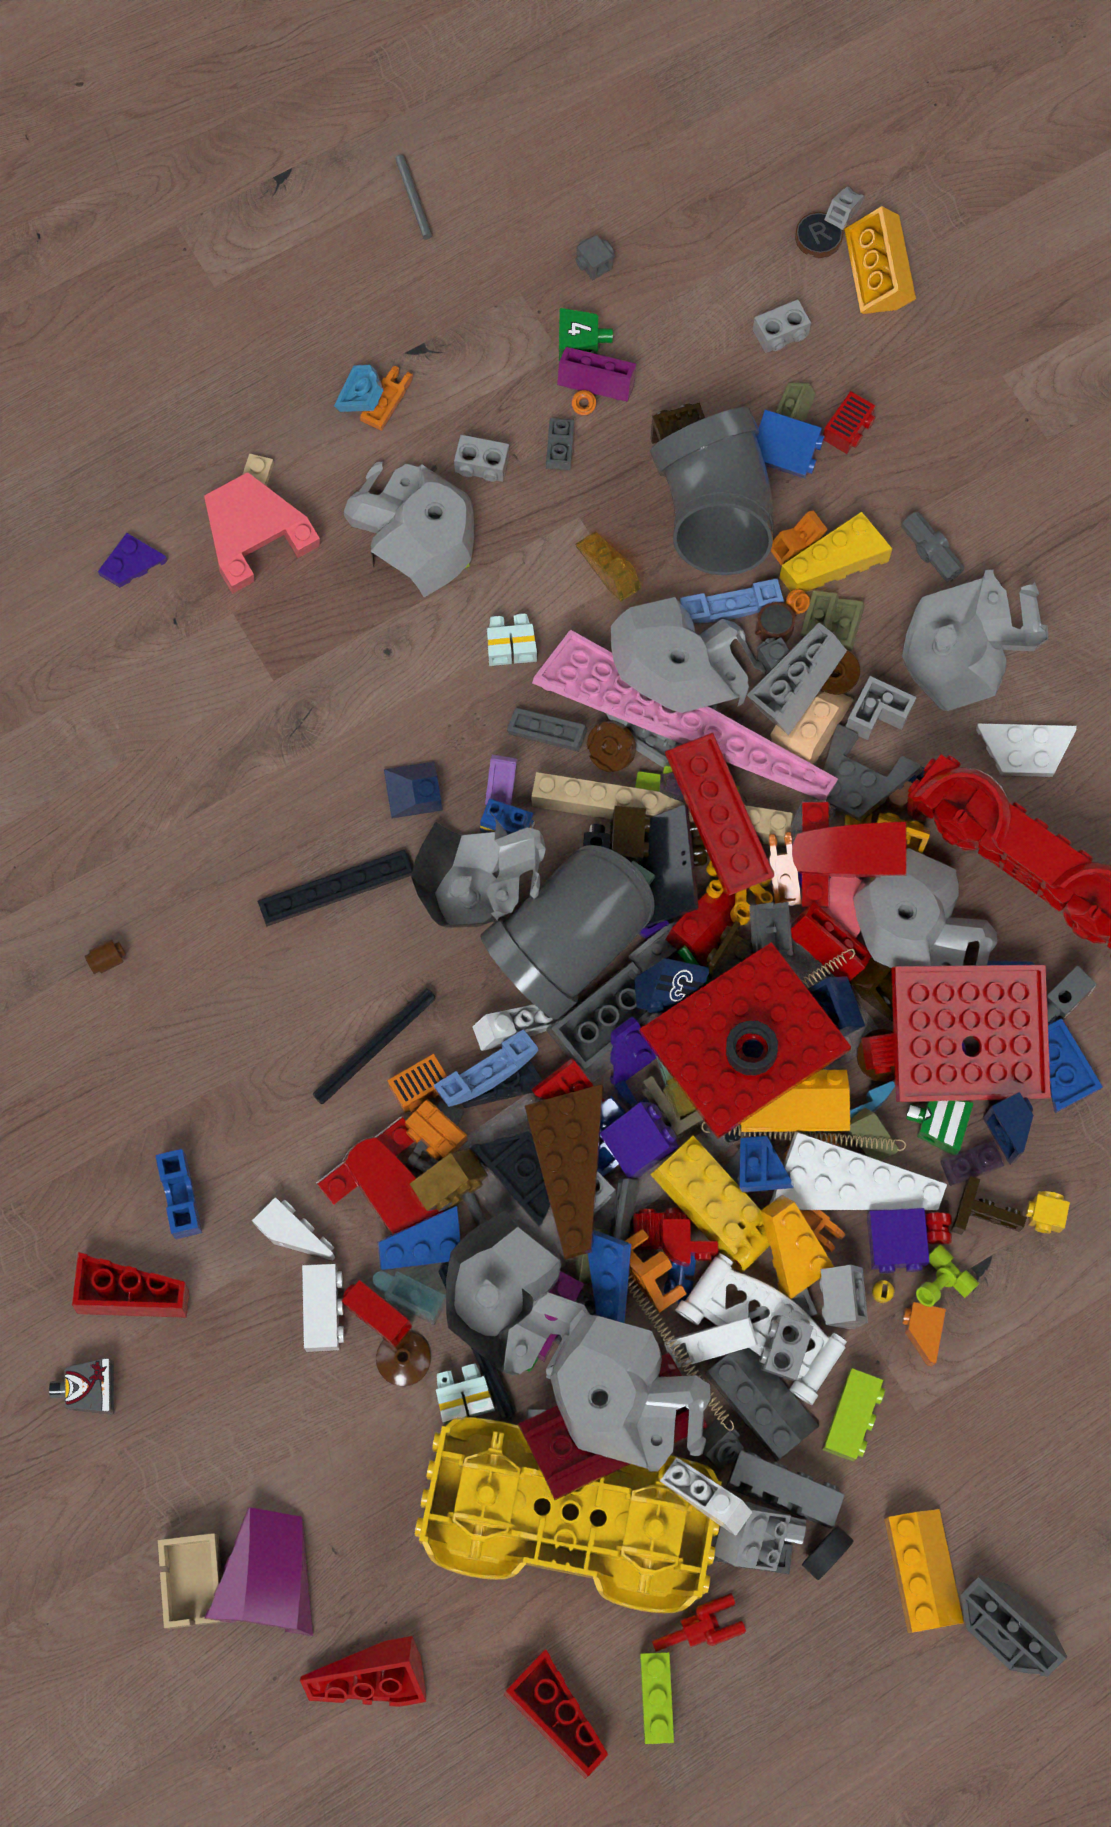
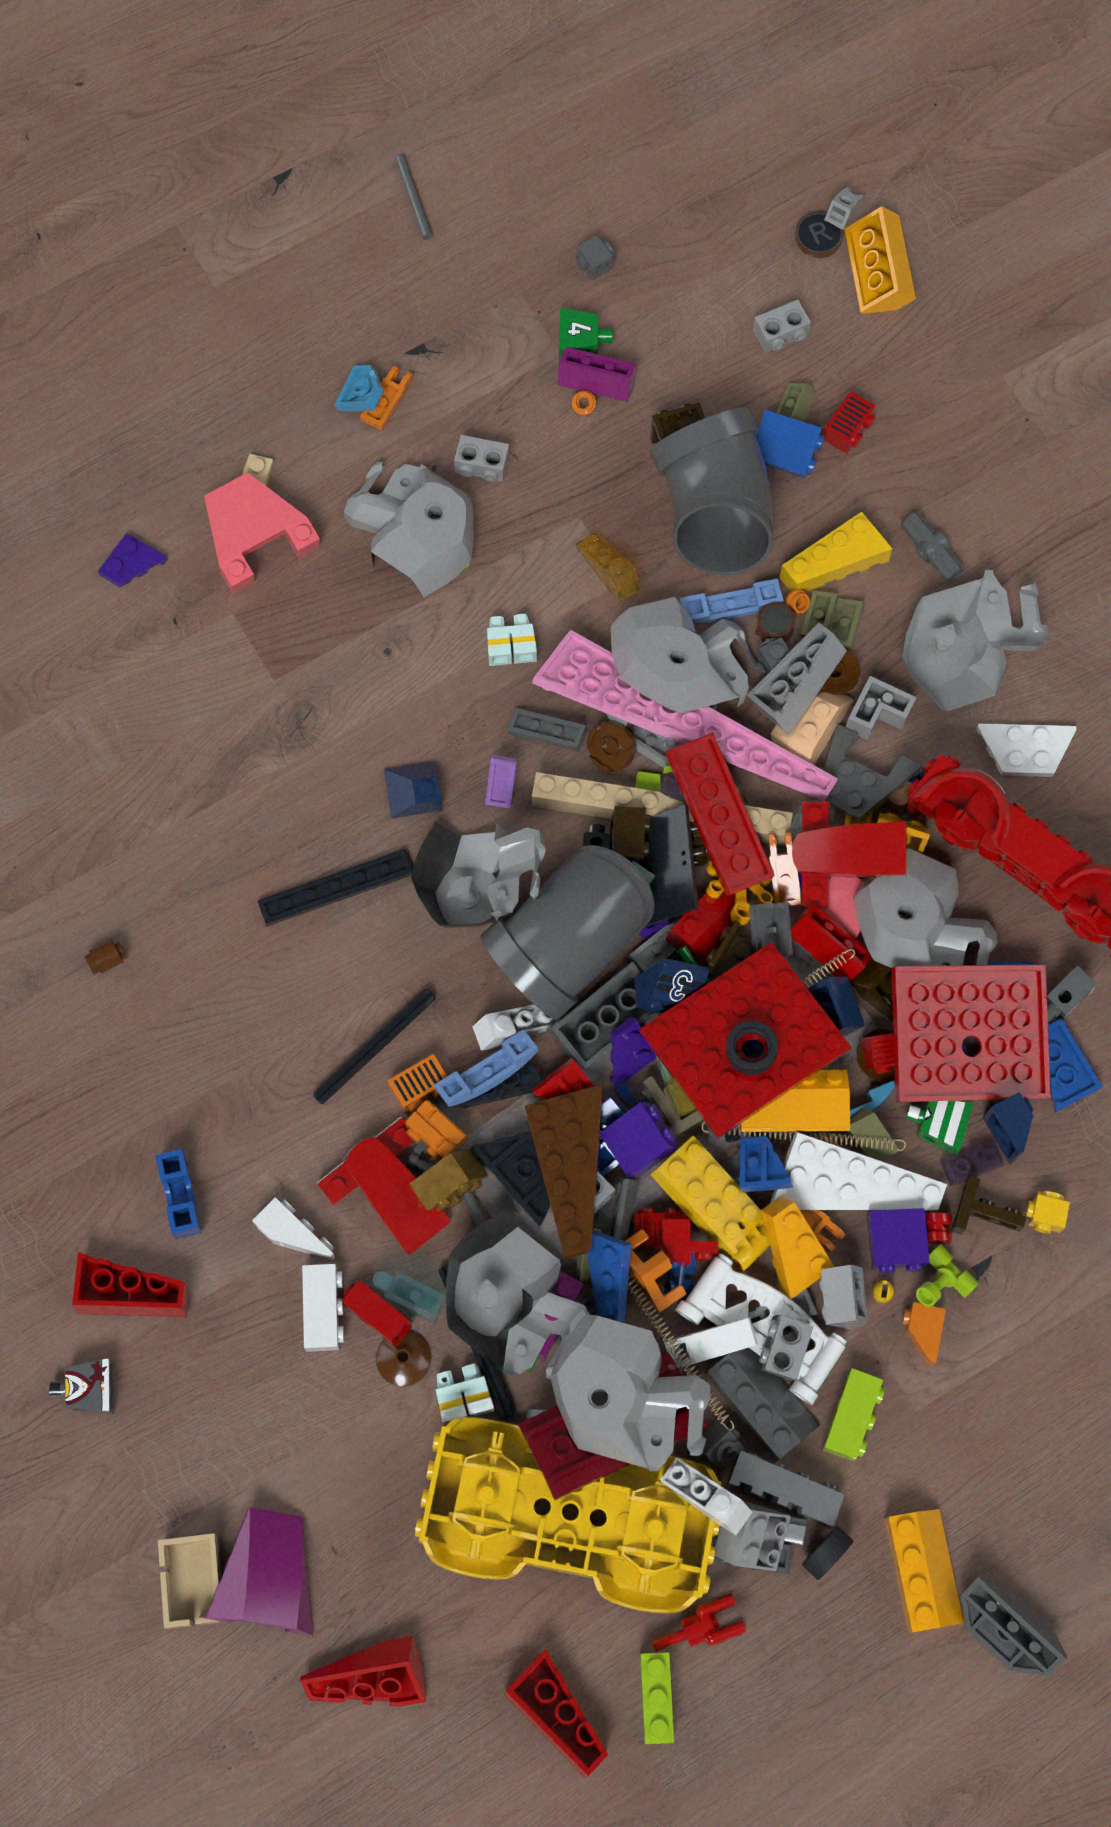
(423, 1243): blue wing -> none
(508, 816): blue hips -> none
(560, 444): dark grey slope -> none
(797, 539): orange brick -> none

